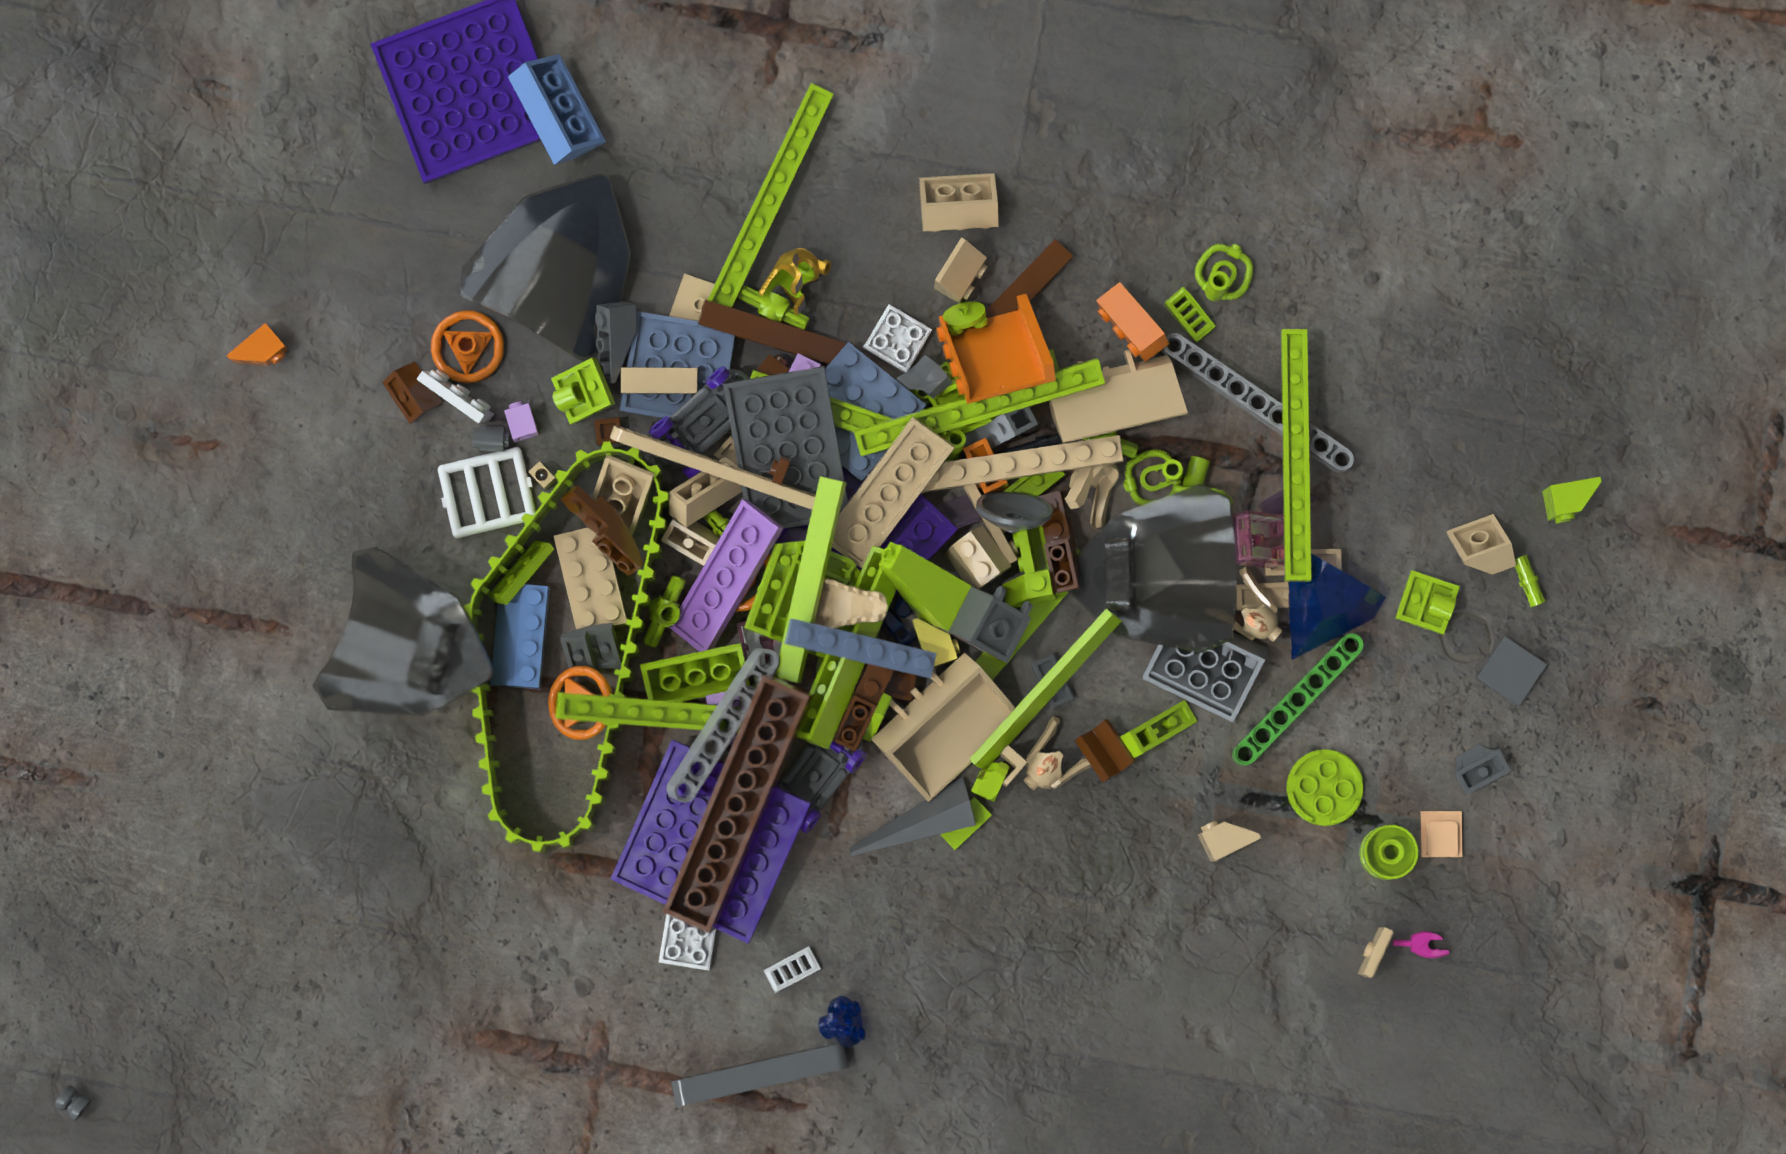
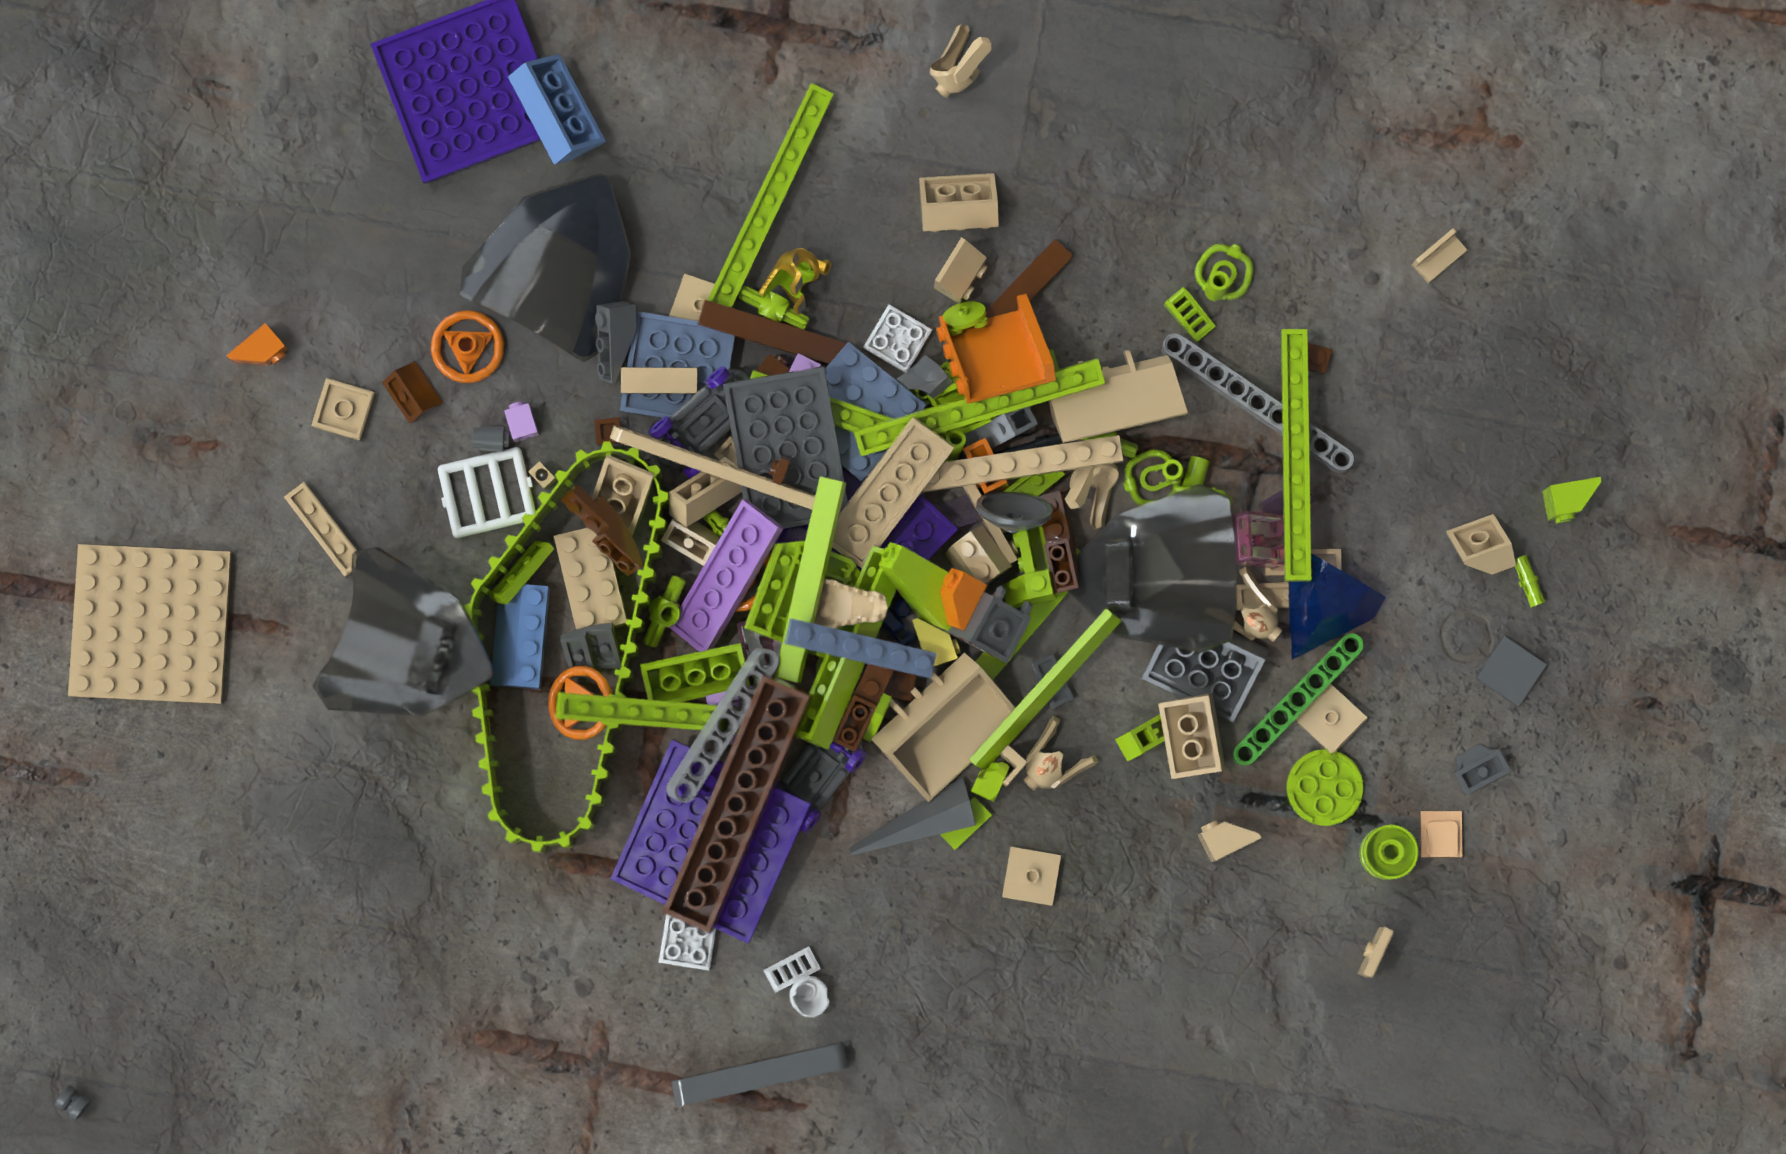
(150, 624): none -> tan plate
(322, 527): none -> tan tile
(343, 409): none -> tan tile
(456, 395): white plate -> none
(582, 391): lime plate -> none
(809, 996): none -> white hair
(843, 1022): clear blue plate -> none
(957, 78): none -> tan piece
(960, 597): none -> orange slope
(1031, 876): none -> tan plate
(1105, 751): reddish brown panel -> none
(1131, 322): orange brick -> none
(1192, 736): none -> tan slope
(1318, 358): none -> reddish brown plate
(1331, 719): none -> tan plate
(1419, 944): dark pink hand -> none
(1427, 602): lime plate -> none
(1439, 256): none -> tan panel

